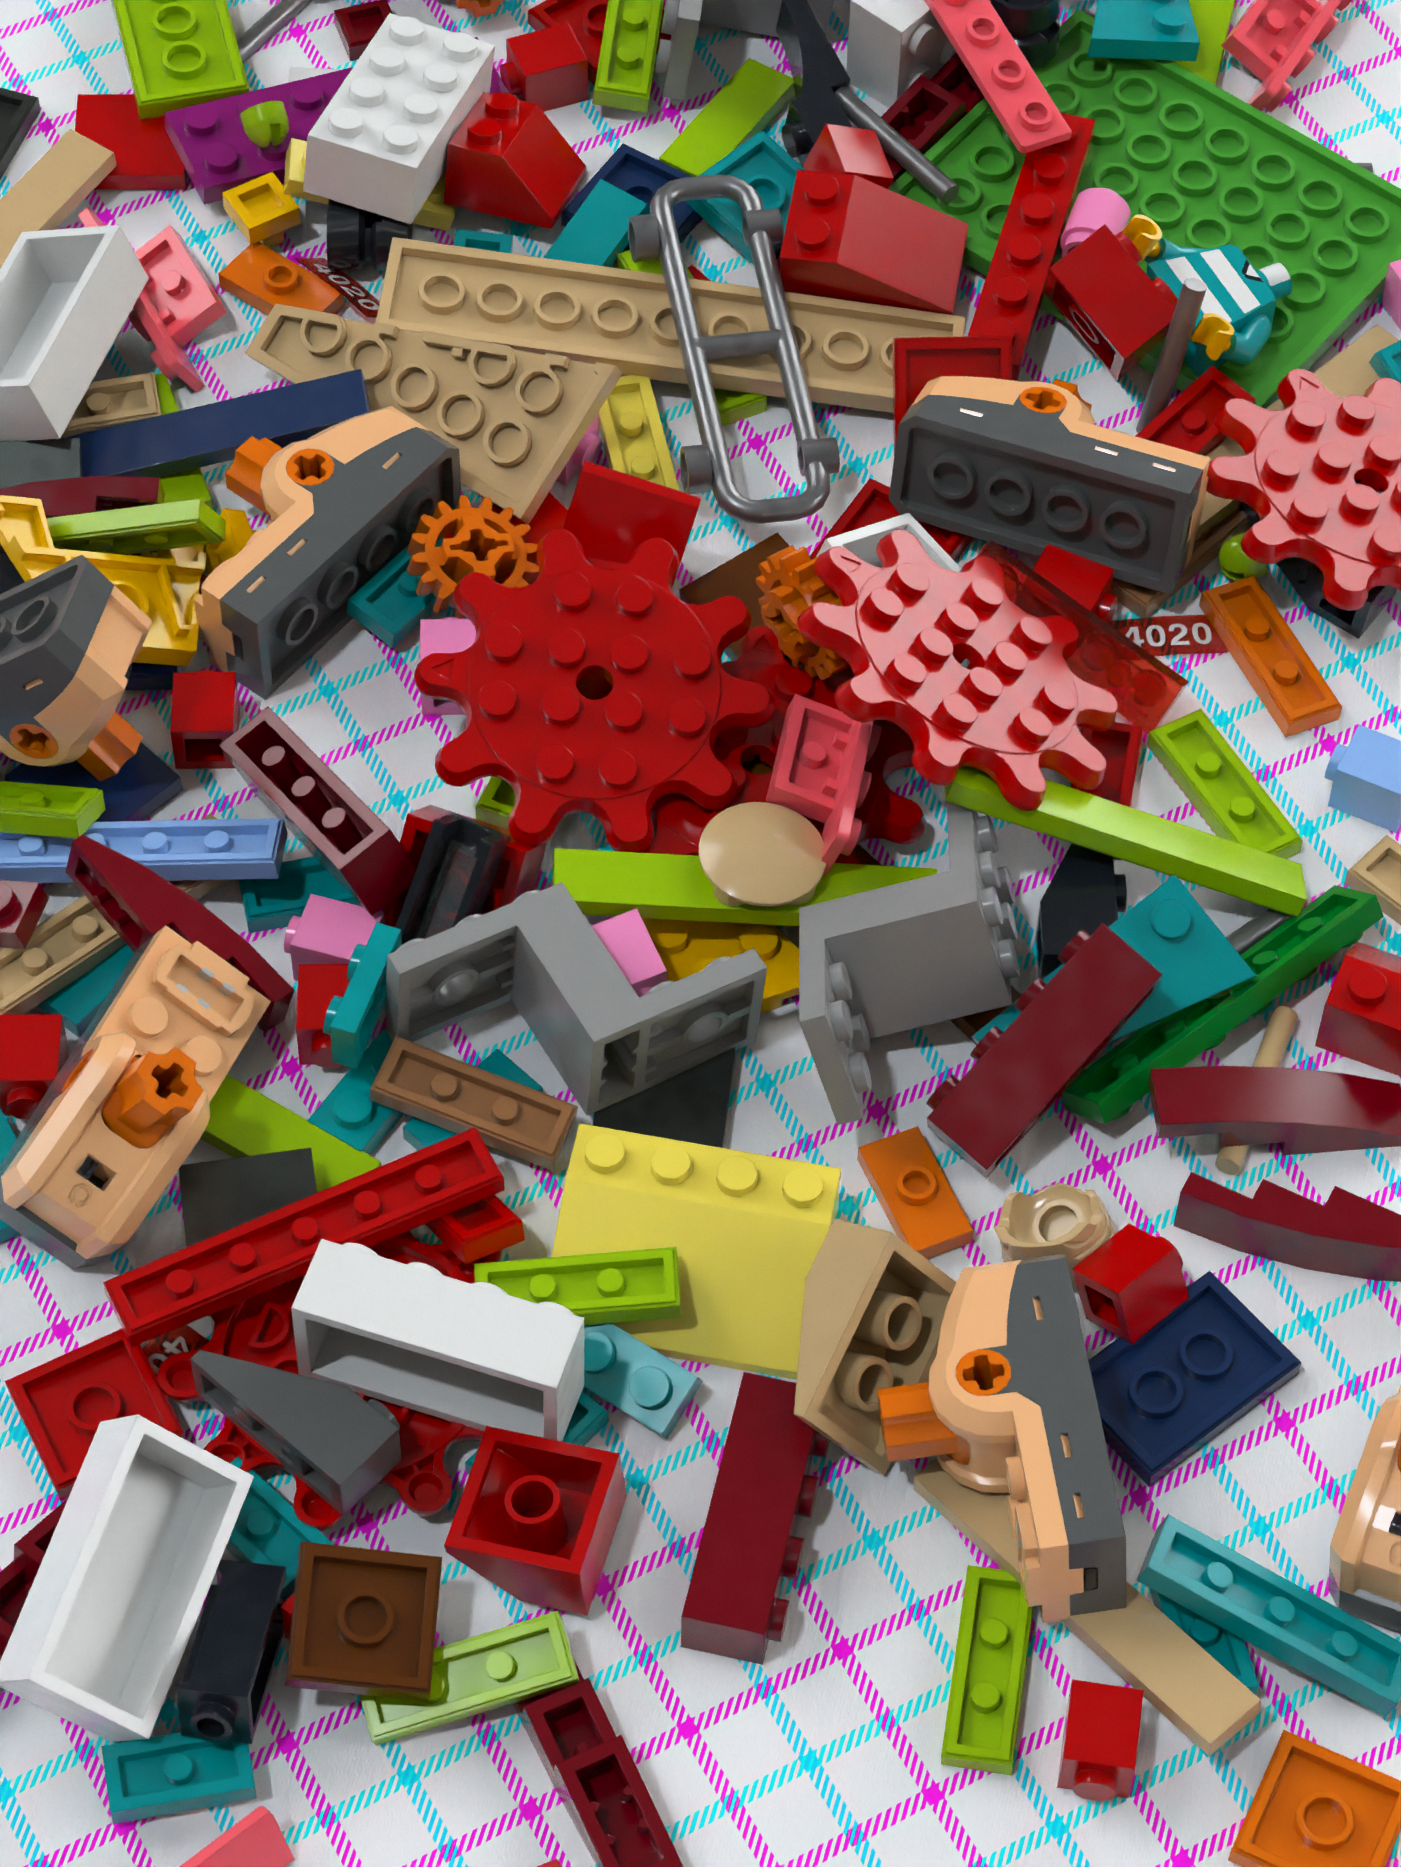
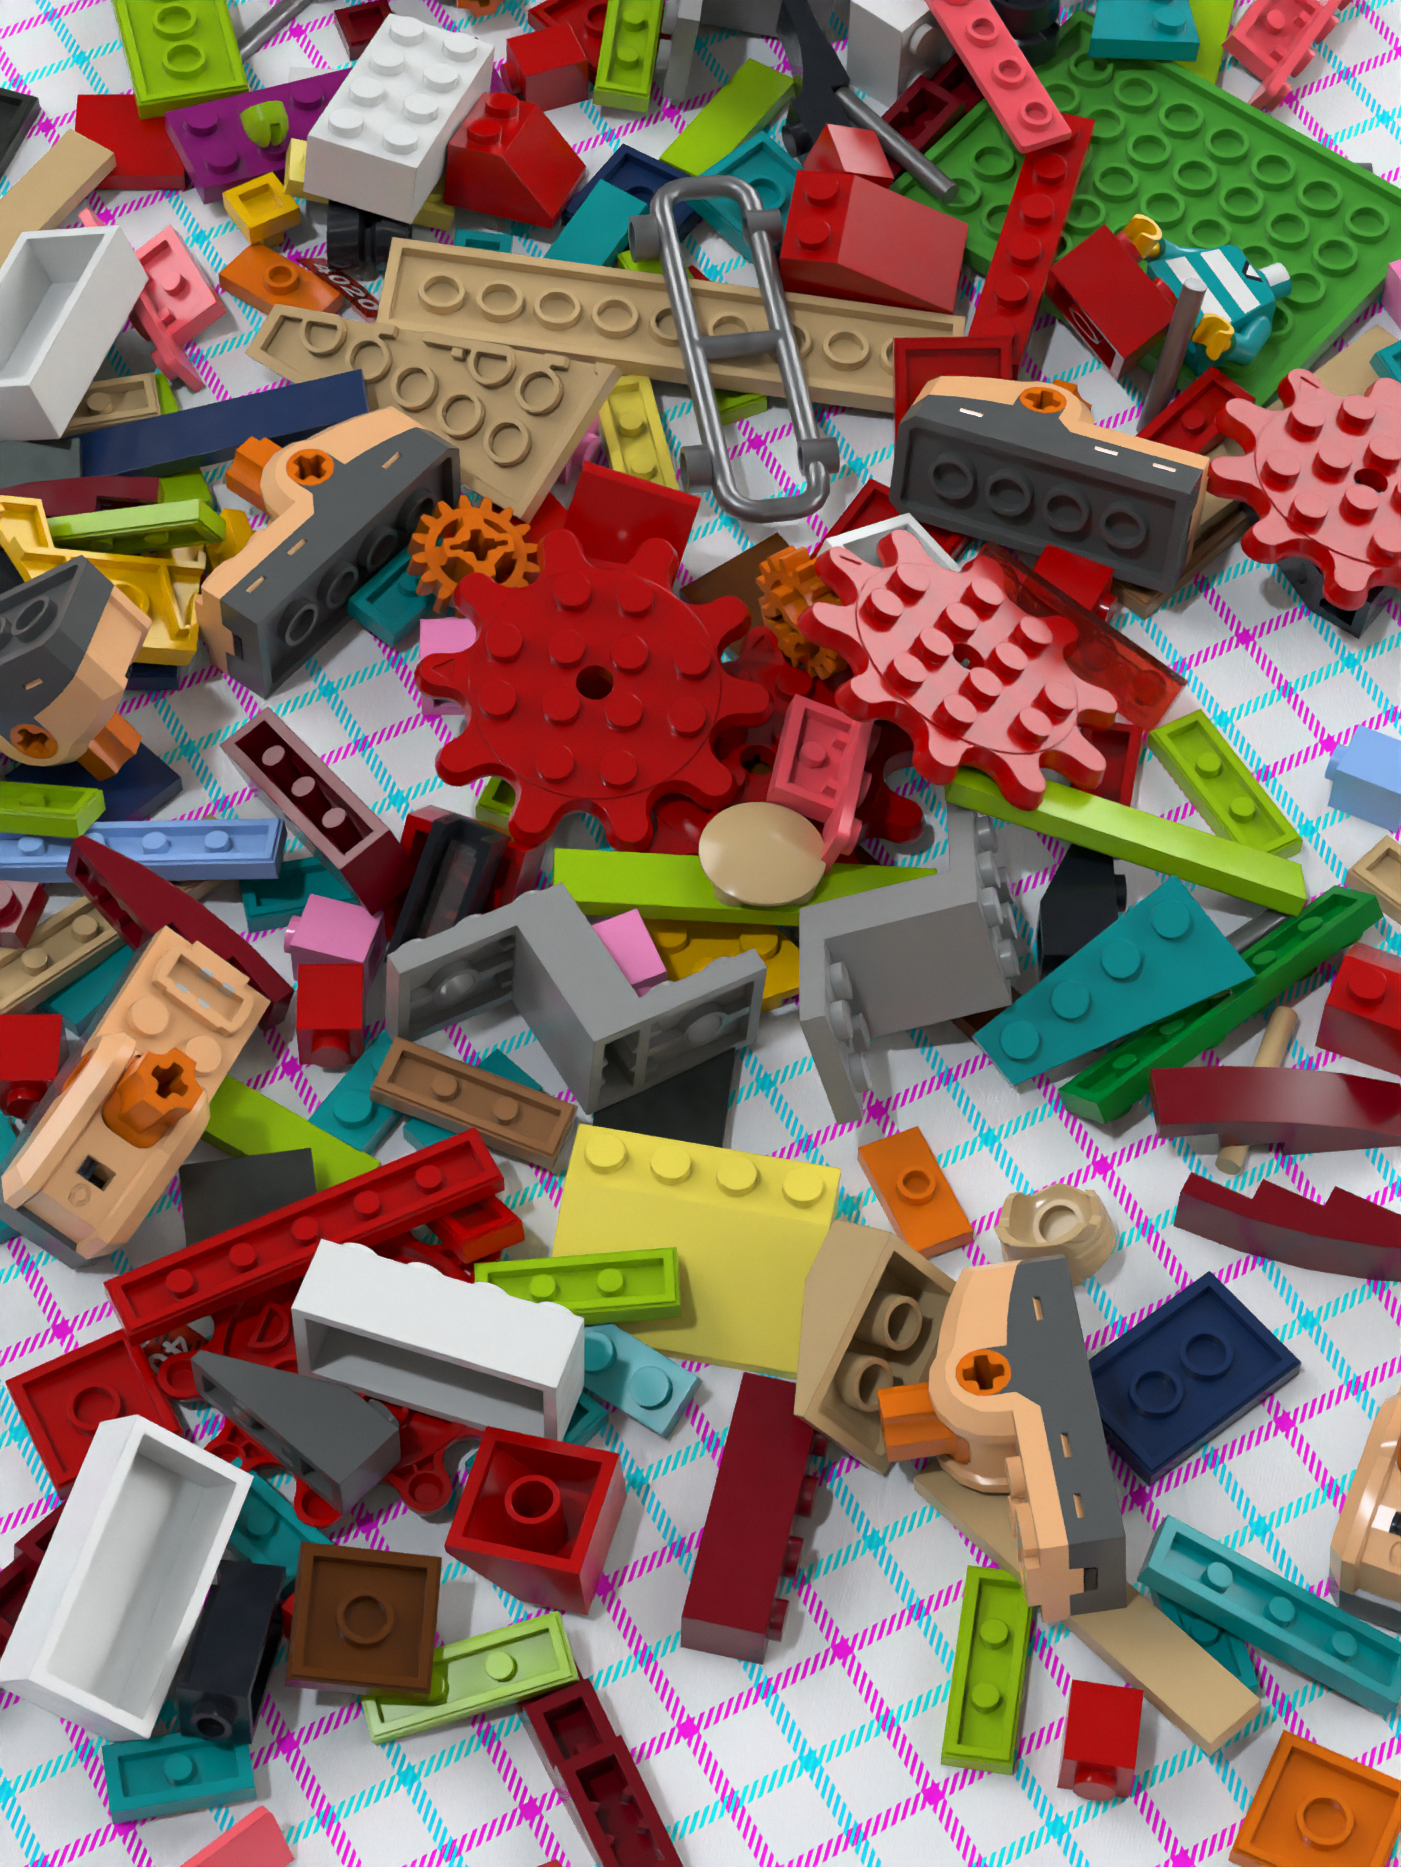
(203, 717): red brick -> none
(356, 1014): teal plate -> none
(1043, 1049): dark red brick -> none
(1090, 212): bright pink brick -> none
(1131, 1282): red brick -> none
(1172, 634): clear red sticker -> none
(1236, 563): lime hinge -> none
(1270, 656): orange tile -> none

